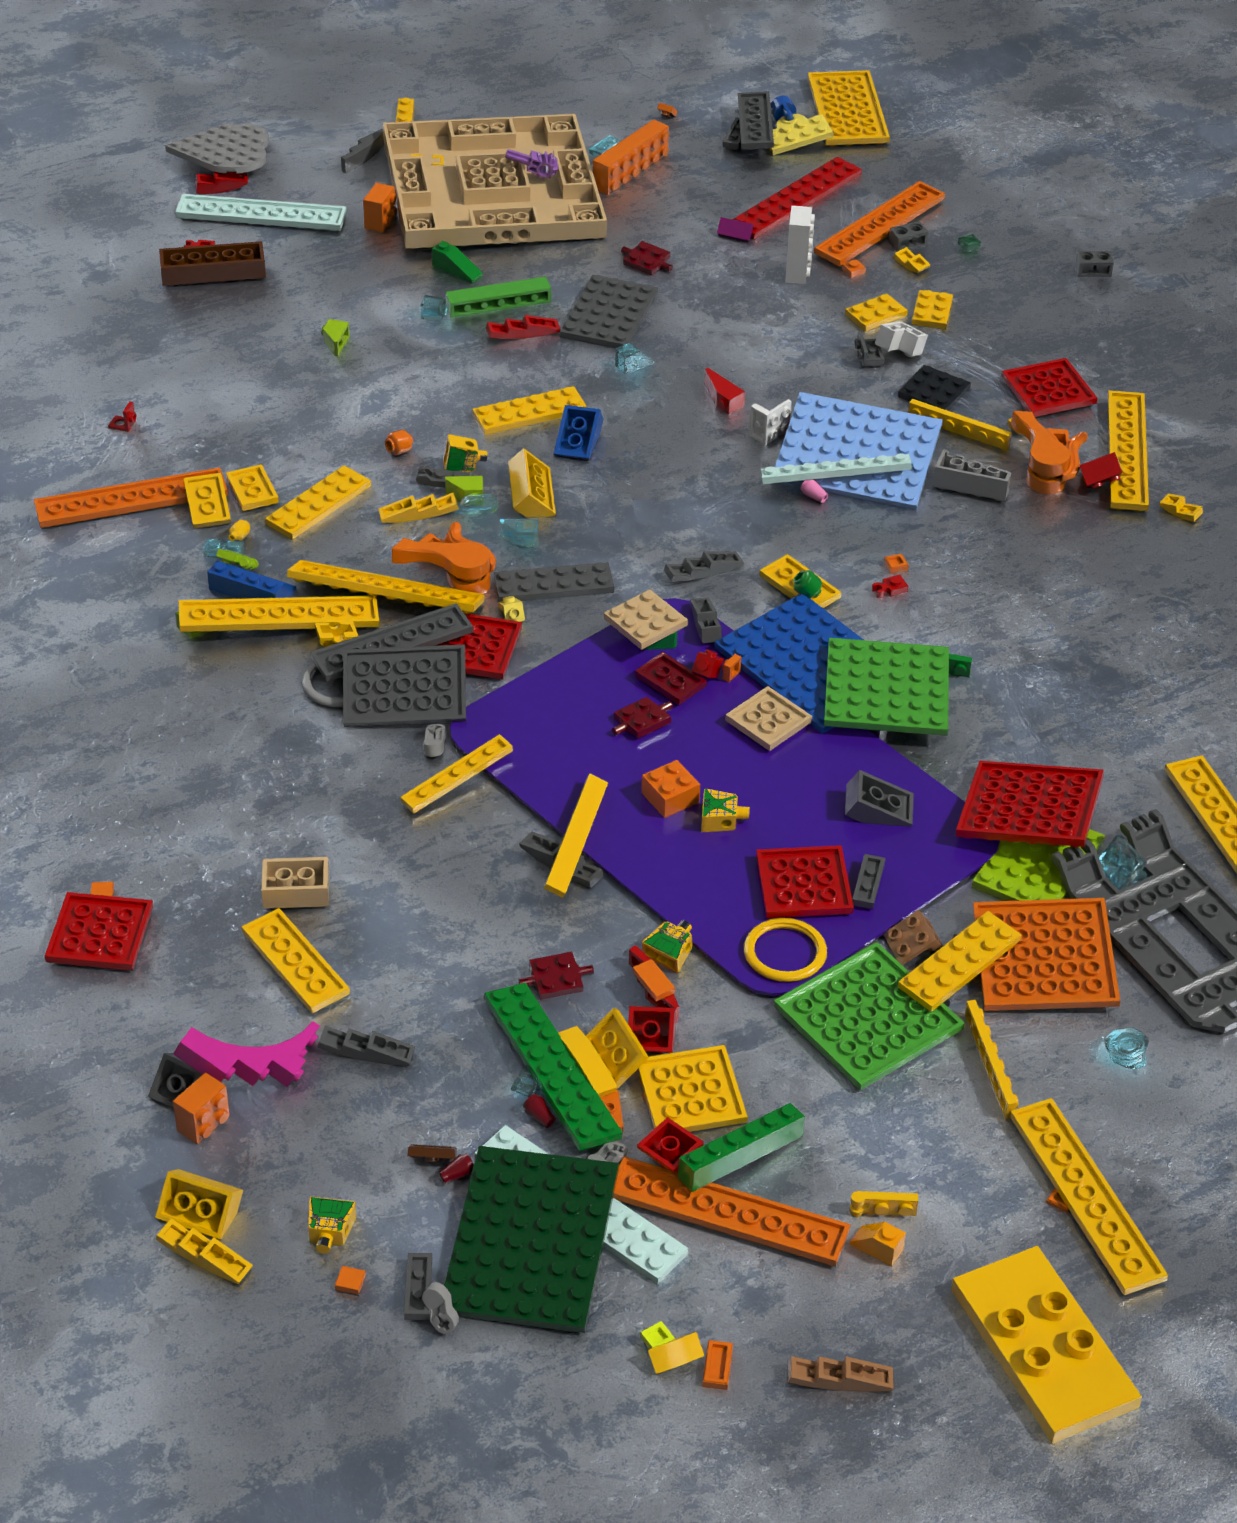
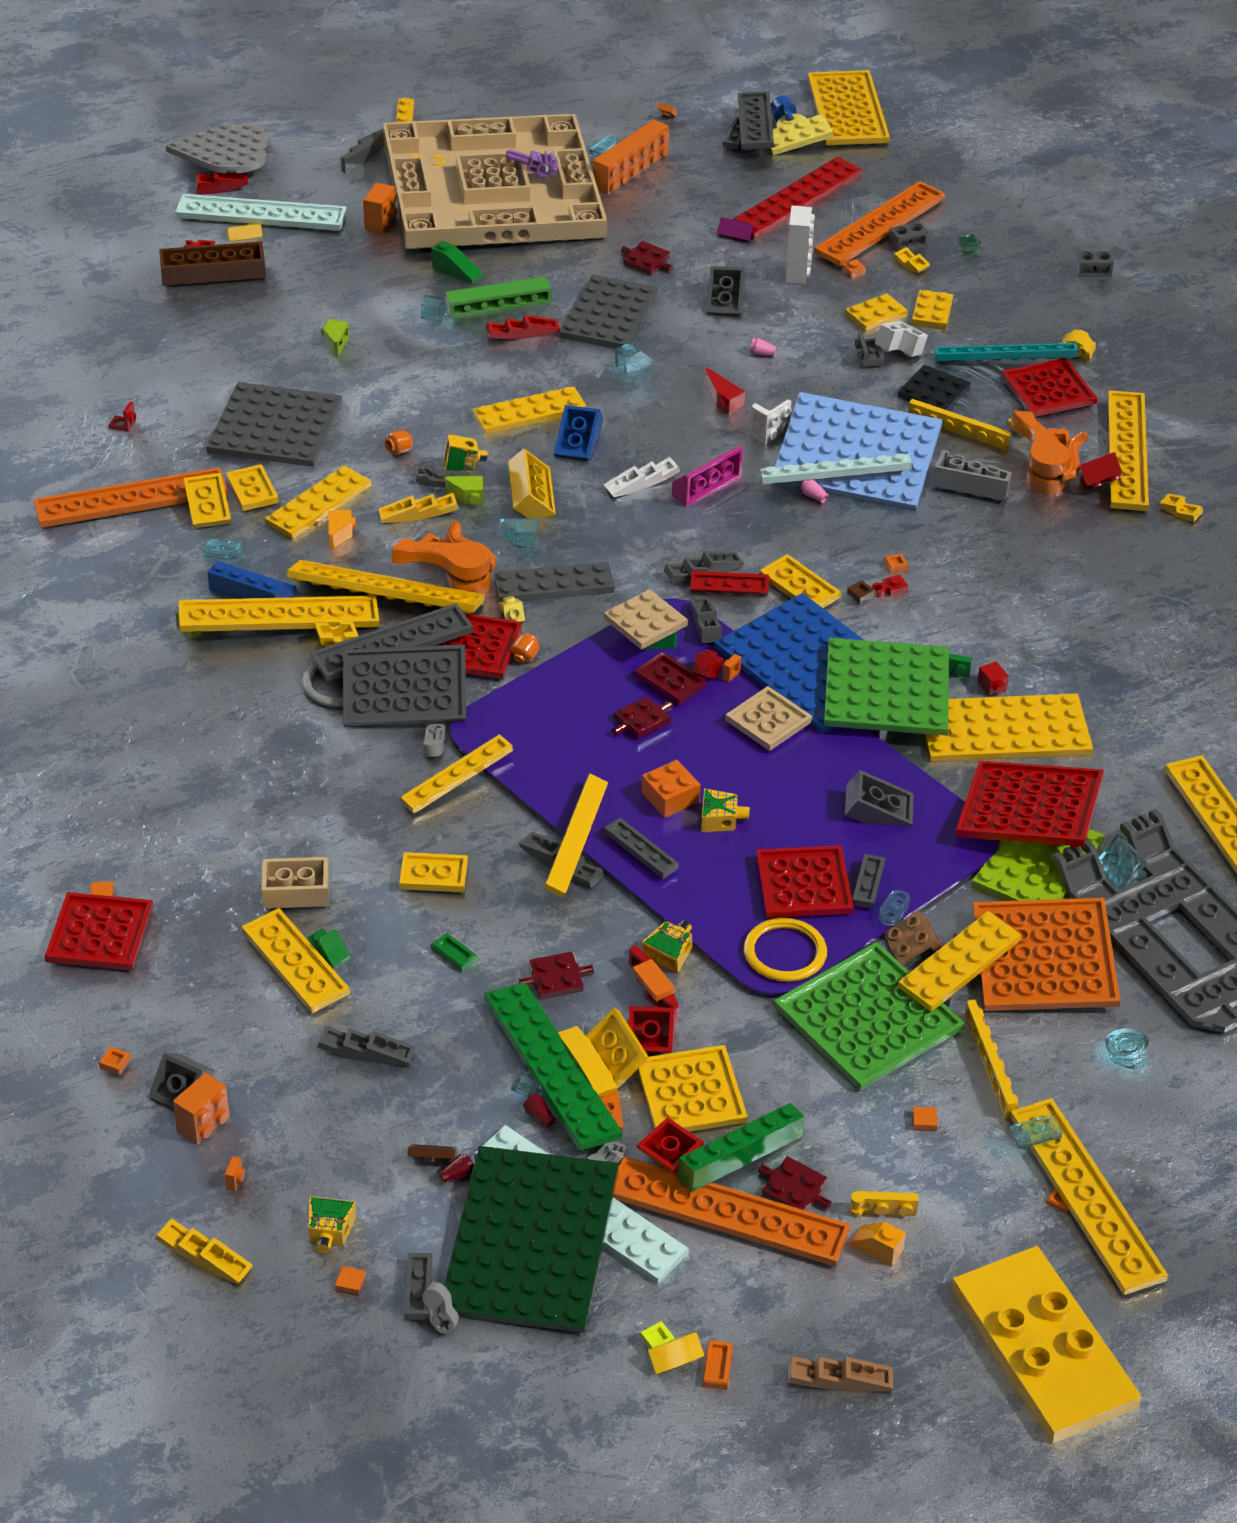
(114, 1060): none -> orange plate
(198, 1203): yellow slope -> none
(234, 1173): none -> orange plate
(235, 558): lime plate -> none
(239, 530): yellow plant -> none
(244, 232): none -> yellow slope
(249, 1063): dark pink arch -> none
(275, 424): none -> dark grey plate
(329, 947): none -> green slope
(340, 527): none -> light orange slope
(433, 872): none -> yellow plate
(454, 952): none -> green tile
(479, 504): clear light blue tile -> none
(525, 648): none -> orange head
(639, 479): none -> white slope
(641, 848): none -> dark grey plate
(708, 477): none -> dark pink slope
(726, 290): none -> dark grey slope
(729, 583): none -> red plate
(761, 347): none -> bright pink cone
(794, 1185): none -> dark red plate
(807, 584): green head -> none
(860, 591): none -> reddish brown plate
(894, 907): none -> clear light blue plate
(925, 1118): none -> orange tile
(993, 678): none -> red brick
(1012, 352): none -> teal plate
(1012, 728): none -> yellow plate
(1035, 1131): none -> clear light blue plate
(1084, 343): none -> yellow cylinder

